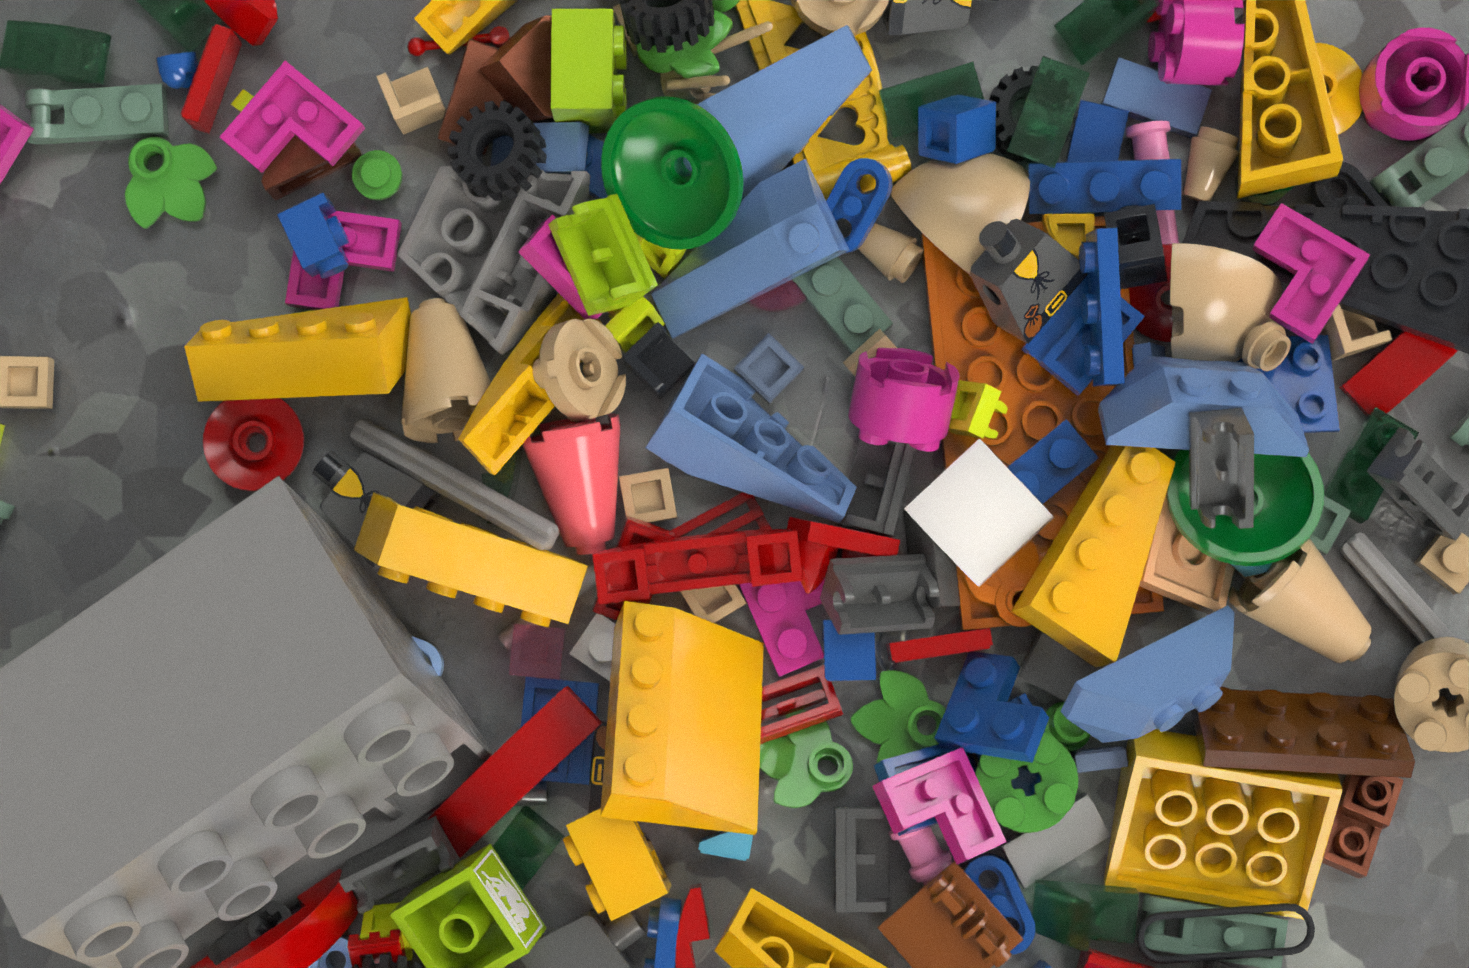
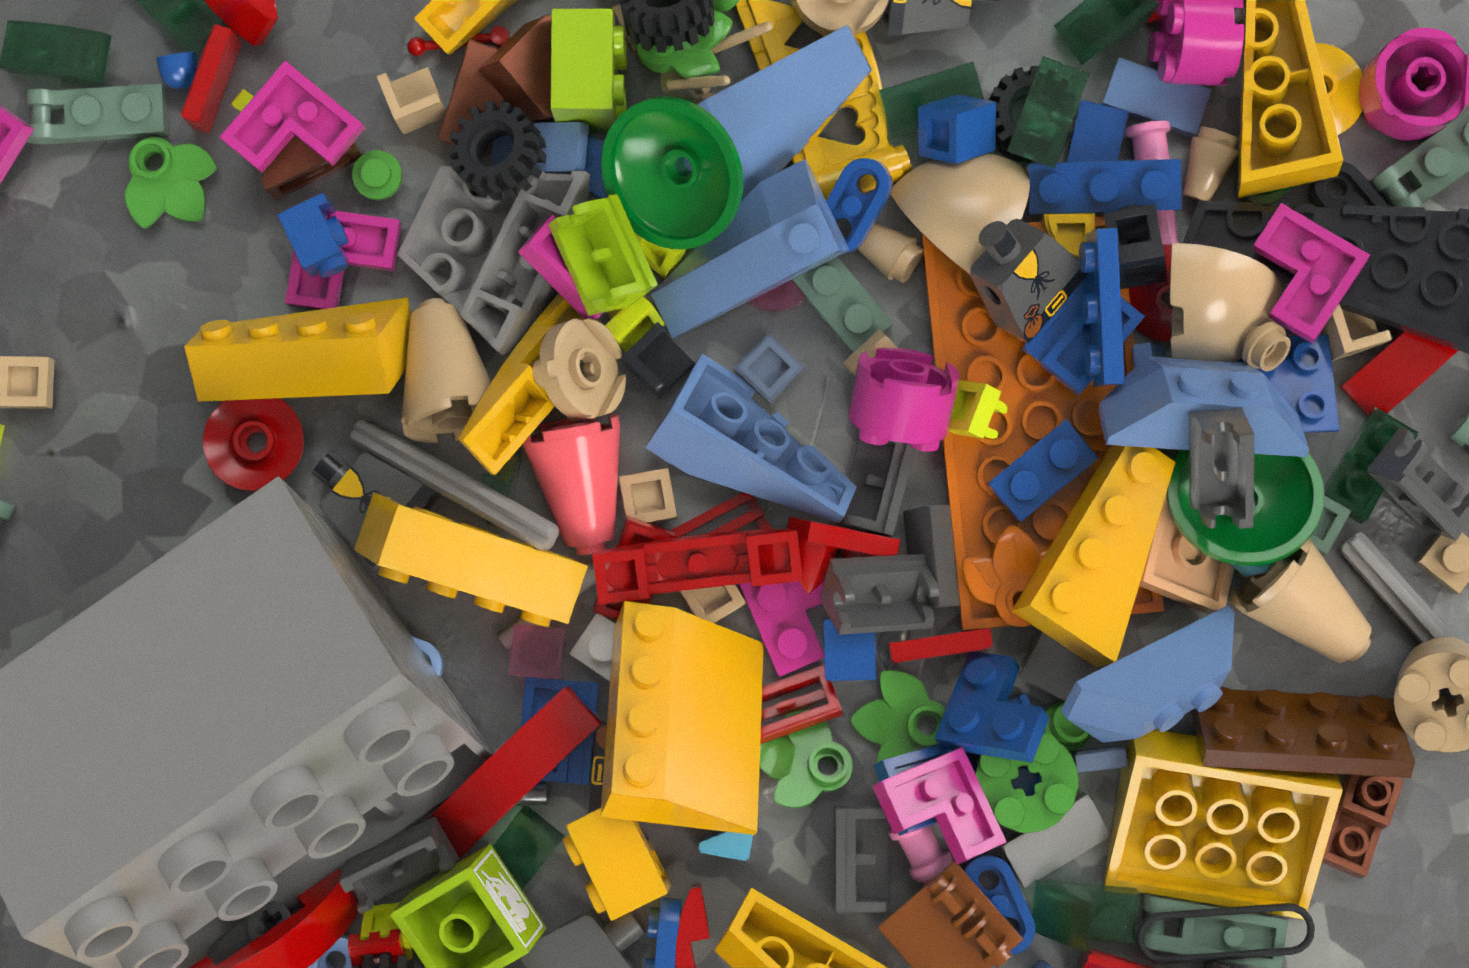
(979, 512): white slope -> none

